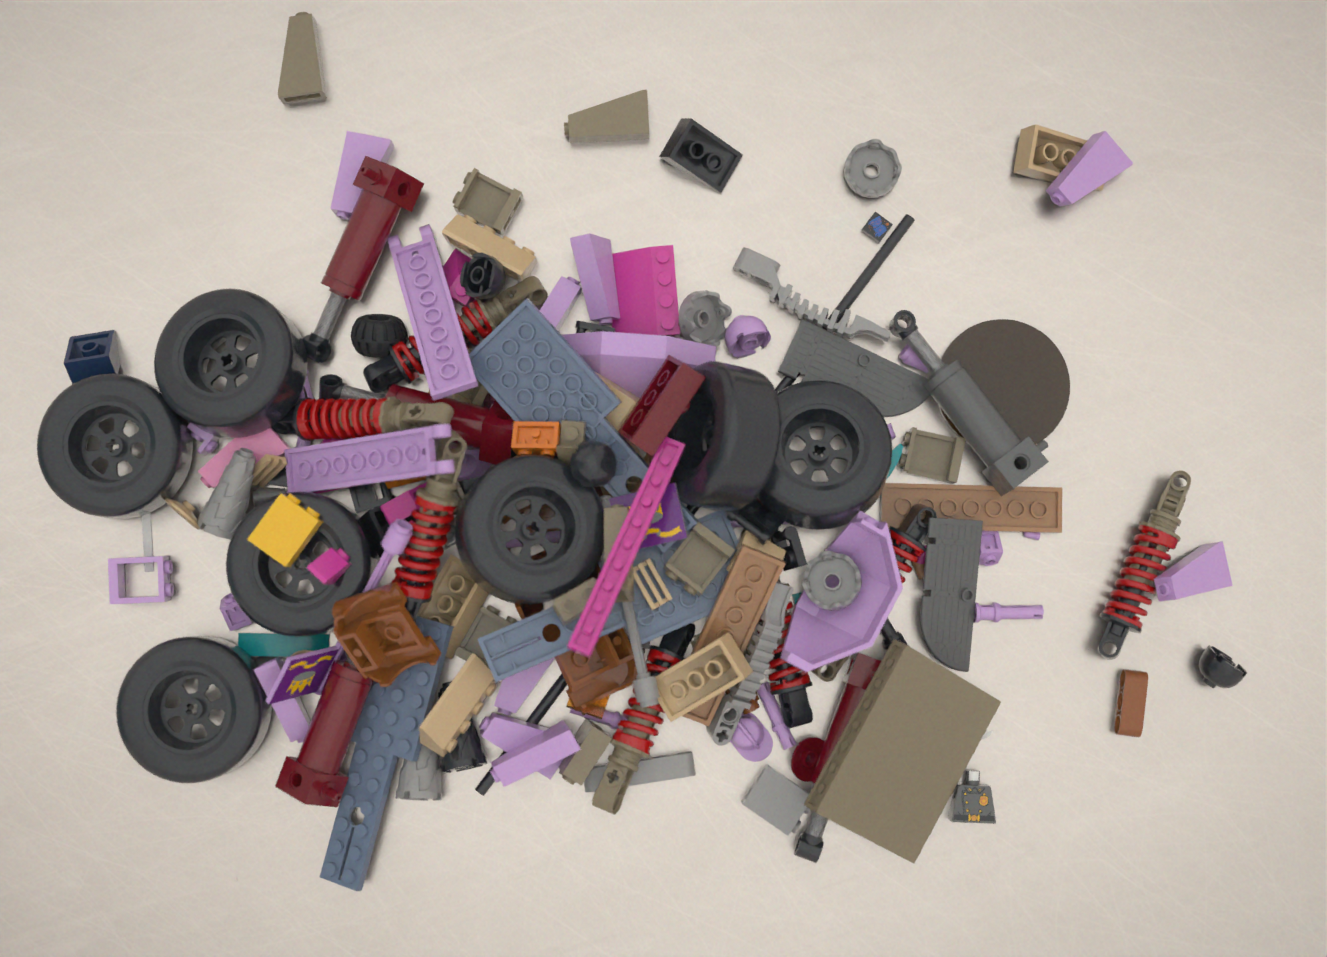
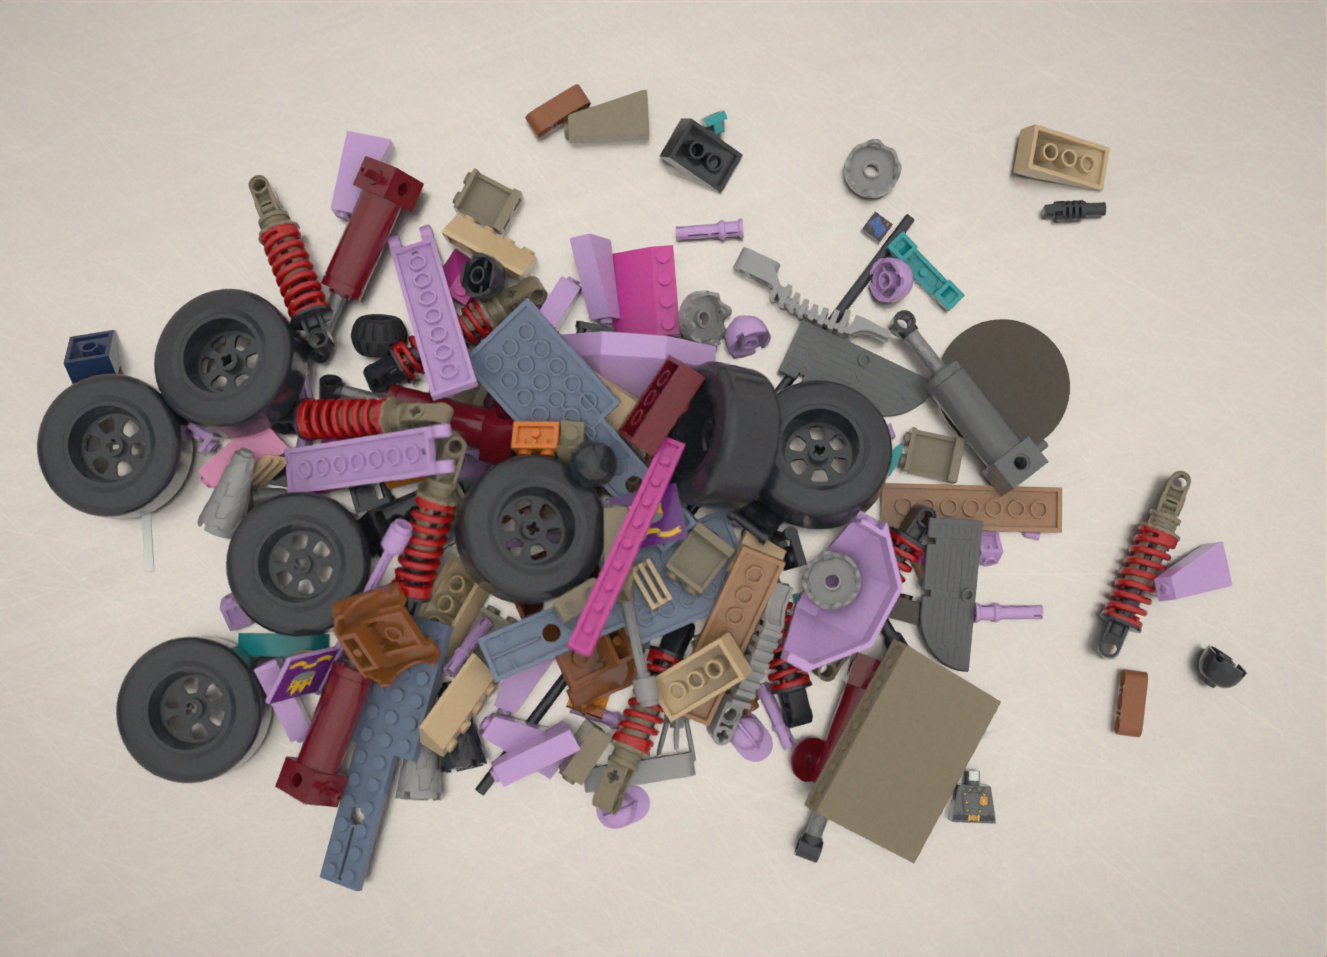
(117, 579): lavender window -> none
(184, 510): tan dish -> none
(285, 529): yellow brick -> none
(292, 267): none -> piece
(301, 65): dark tan slope -> none
(330, 565): dark pink slope -> none
(401, 506): dark pink slope -> none
(468, 646): none -> lavender pin
(556, 110): none -> dark orange beam
(633, 808): none -> lavender piece
(676, 724): none -> light grey plant
(715, 121): none -> teal tile
(720, 229): none -> lavender pin
(777, 800): light grey brick -> none
(891, 279): none -> lavender cylinder
(906, 610): none -> dark brown brick
(910, 358): lavender cone -> none
(924, 273): none -> teal slope
(1073, 210): none -> black hinge
(1090, 168): lavender slope -> none

